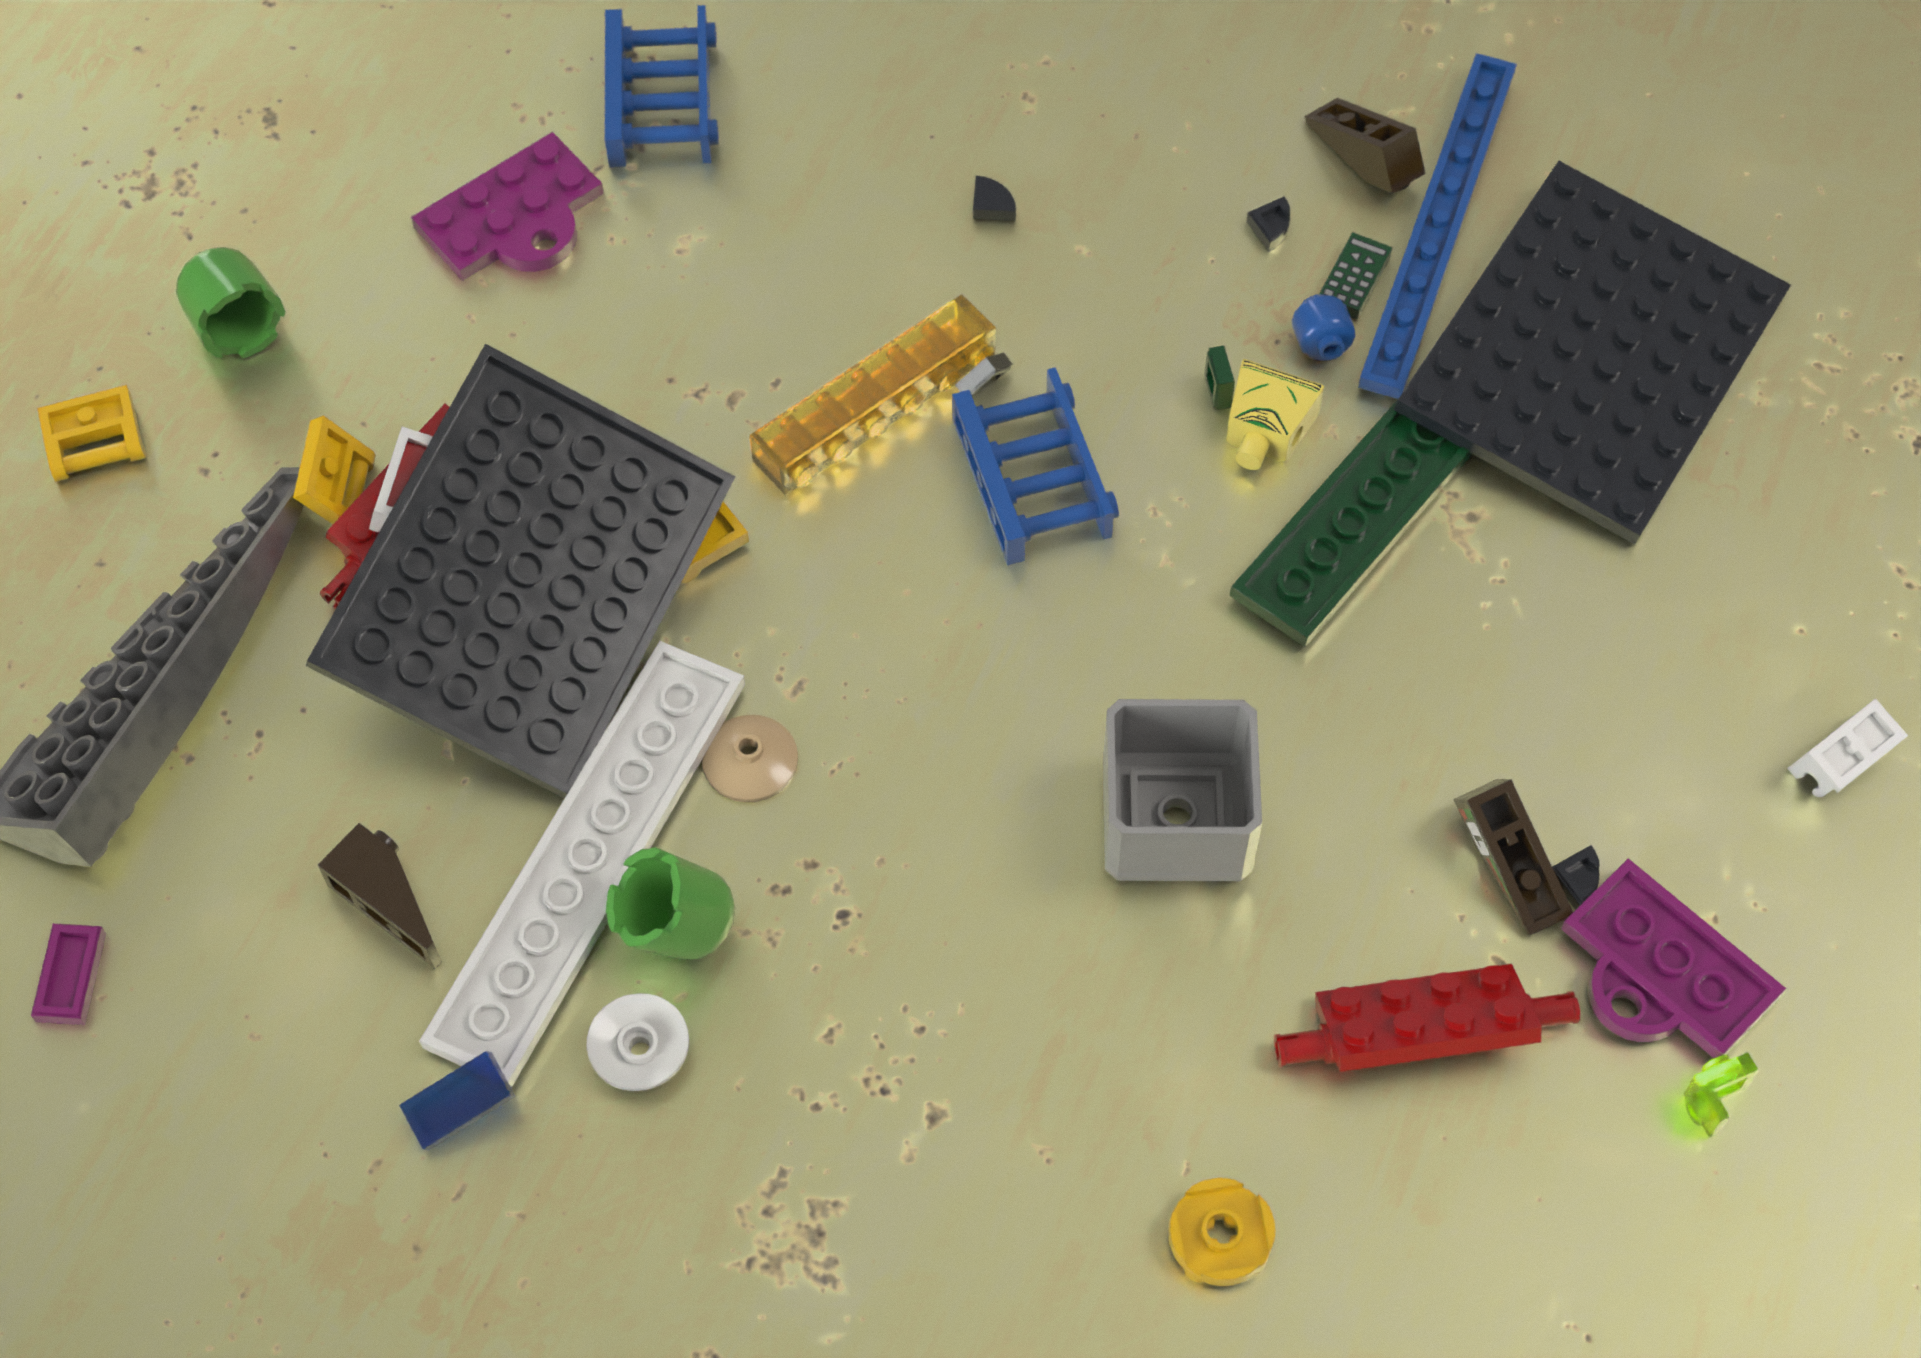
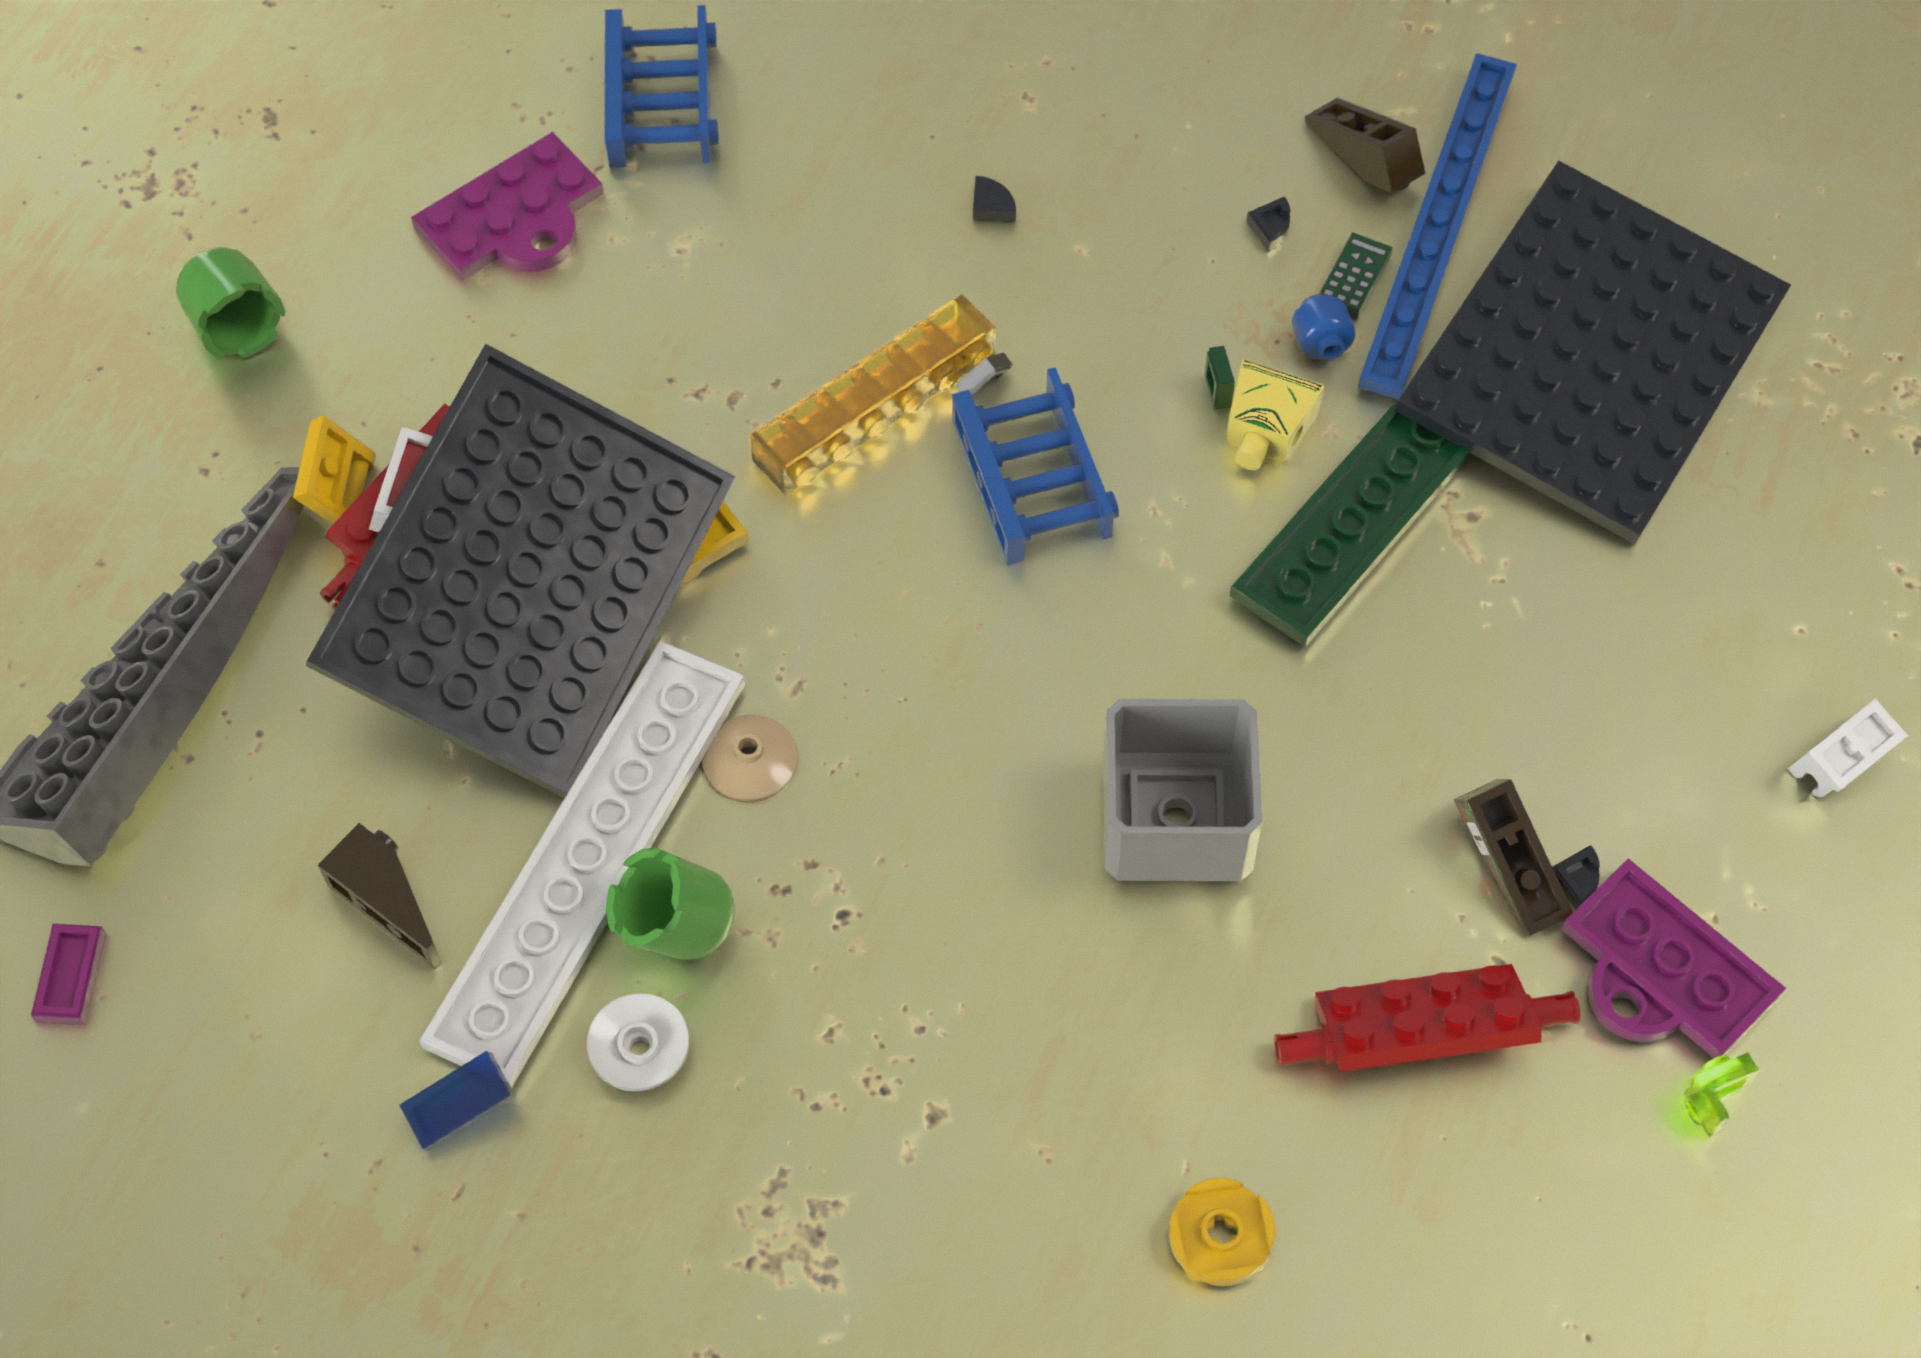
(88, 421): yellow plate -> none

